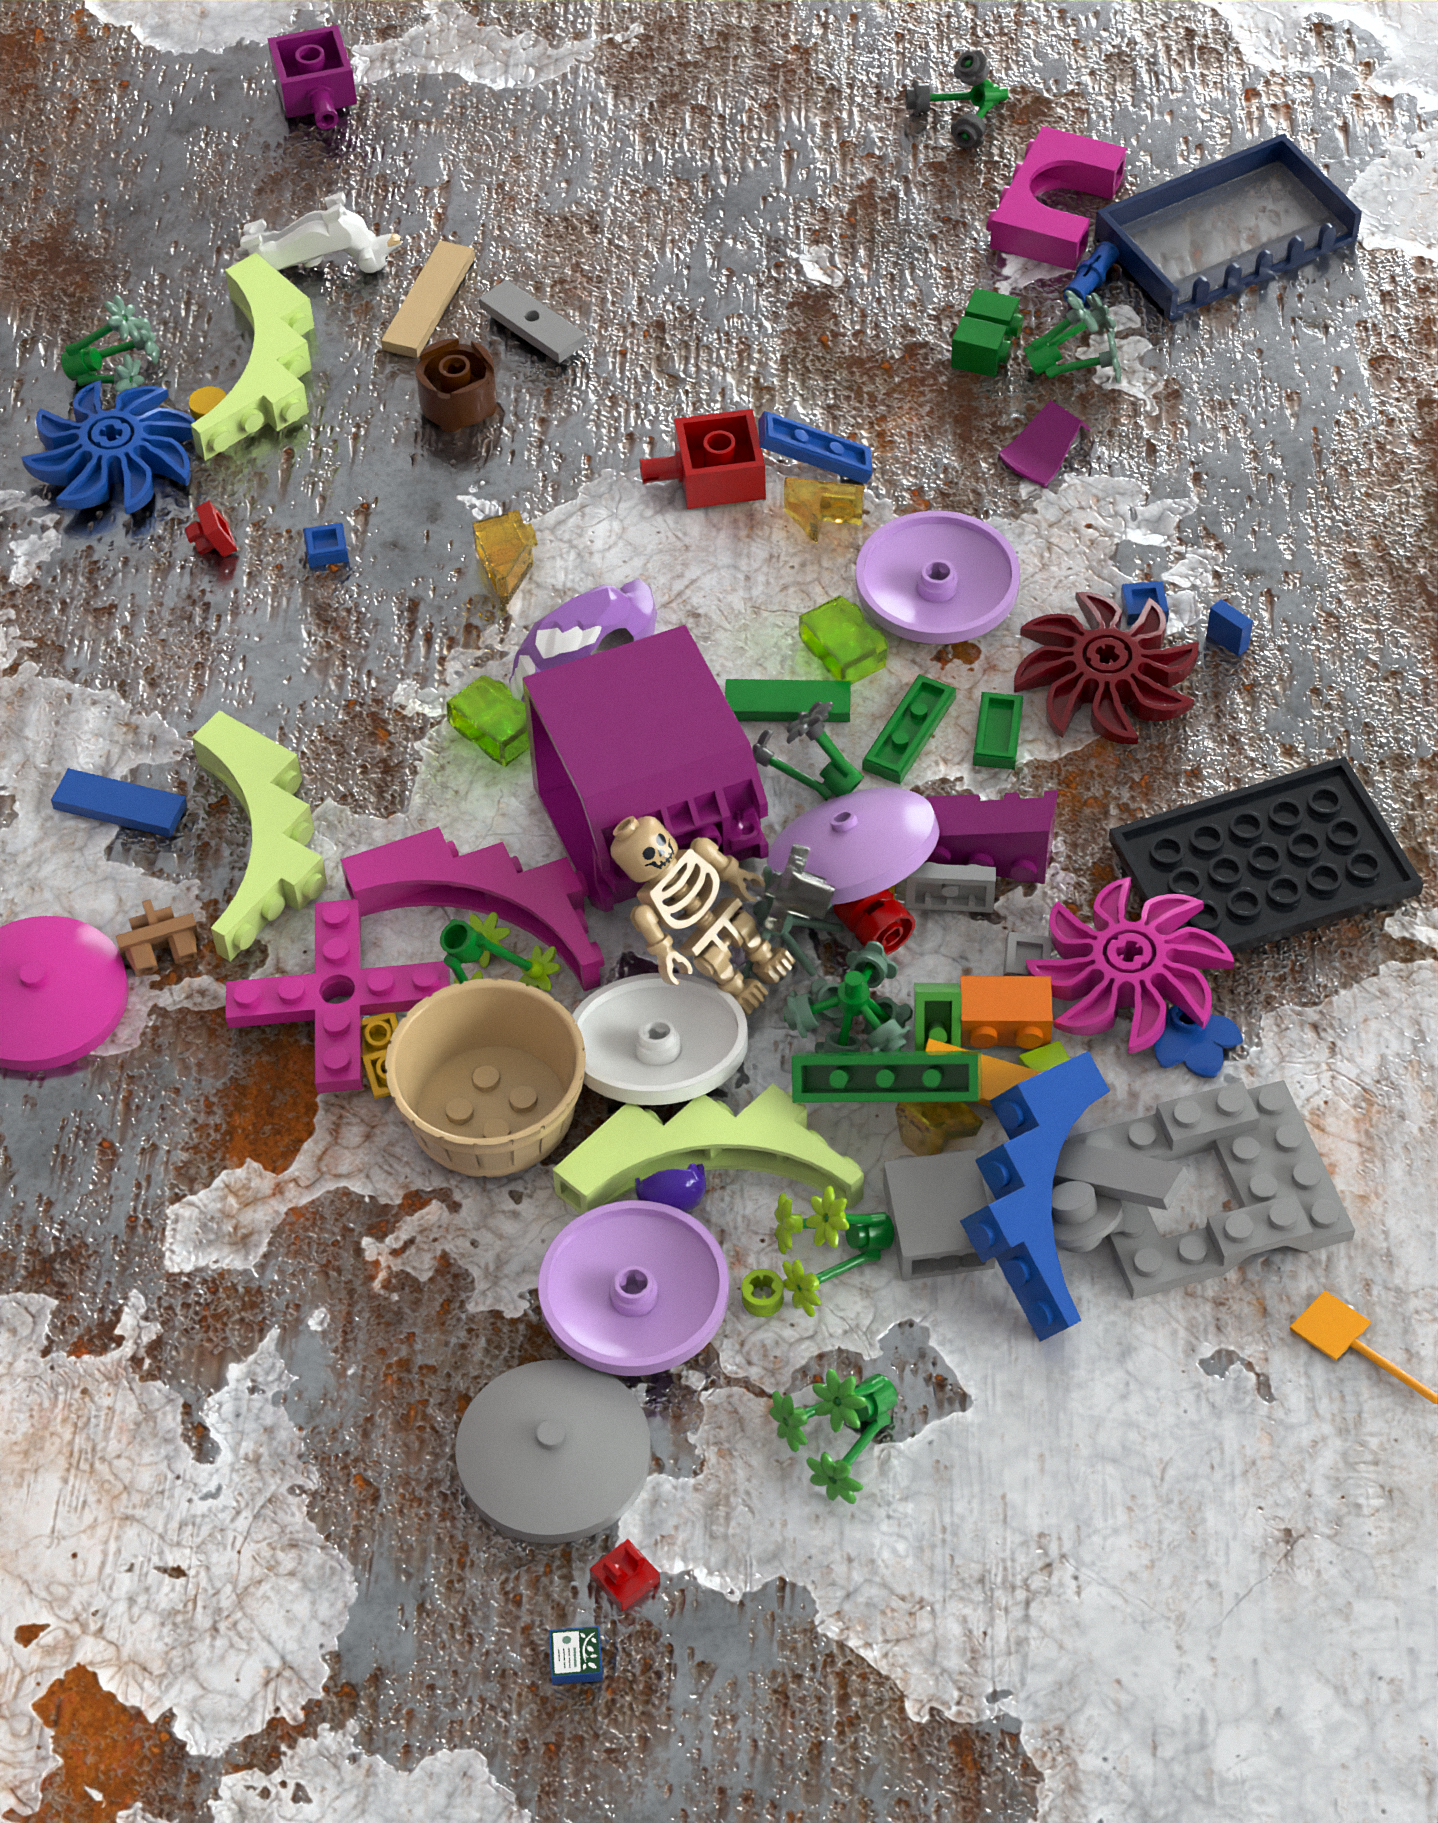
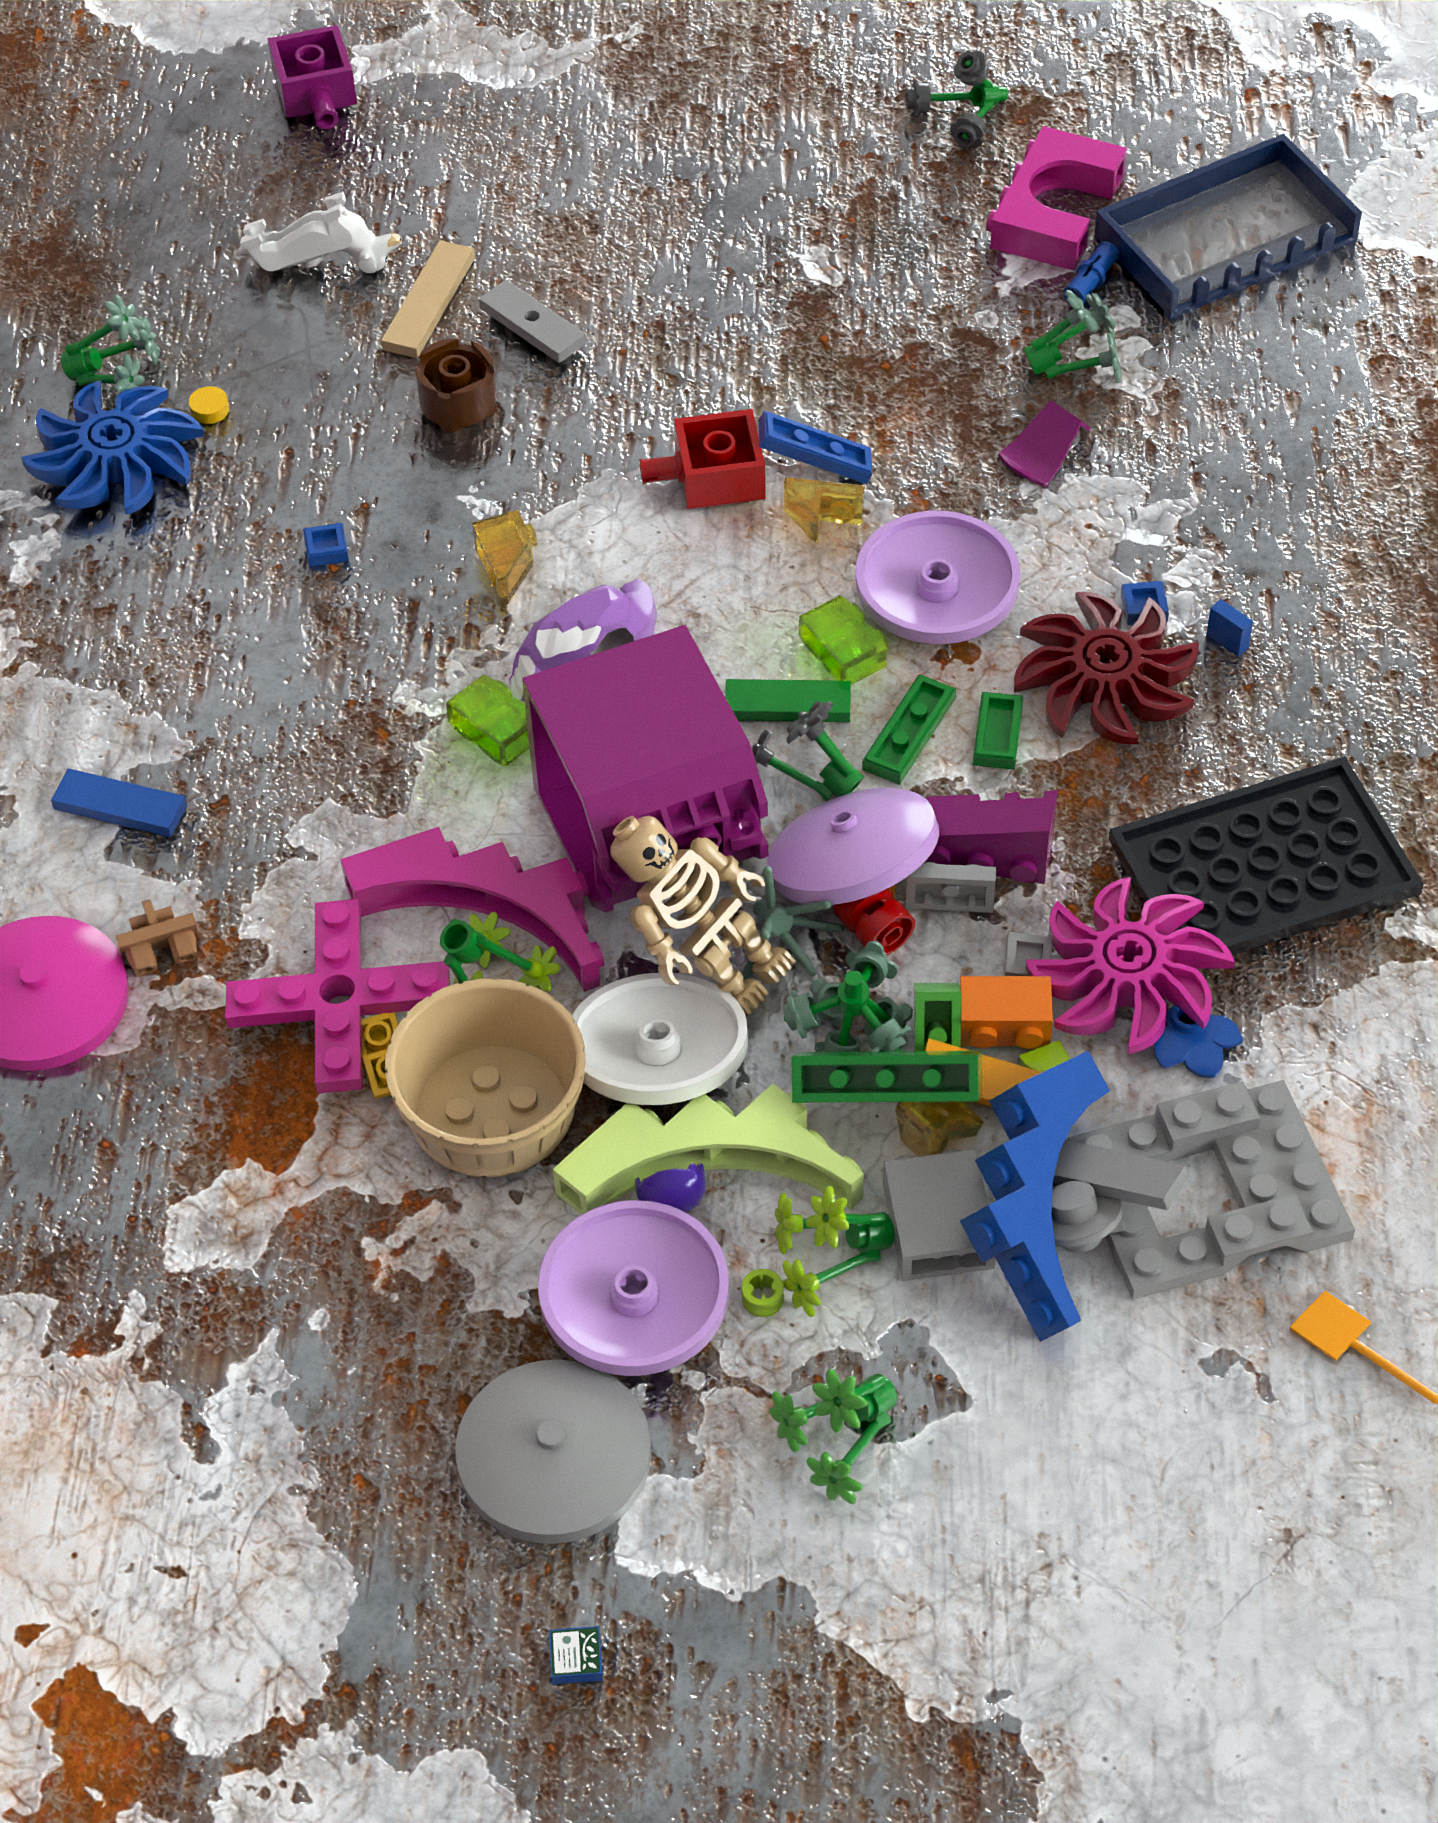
(211, 531): red tile -> none
(279, 356): yellowish green arch -> none
(279, 865): yellowish green arch -> none
(624, 1575): red tile -> none
(797, 891): clear smoke plant -> none
(986, 333): green piece -> none

